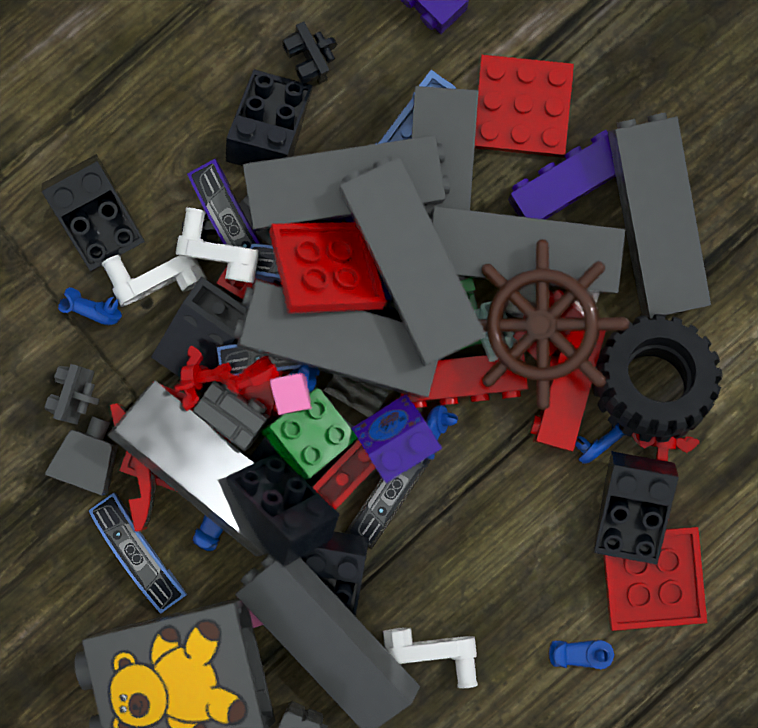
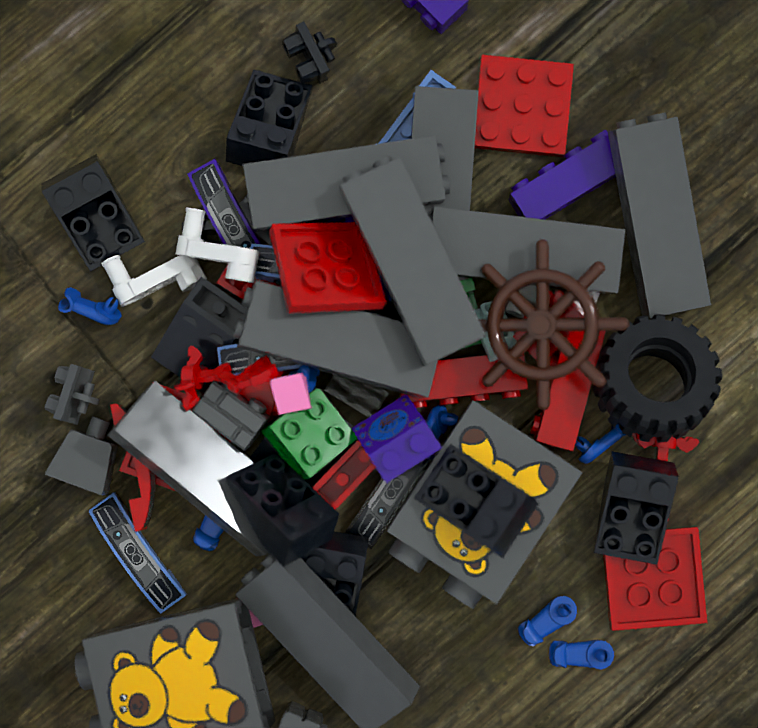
(461, 649): white beam -> none
(471, 566): none -> dark grey brick
(477, 500): none -> black slope
(553, 616): none -> blue piece

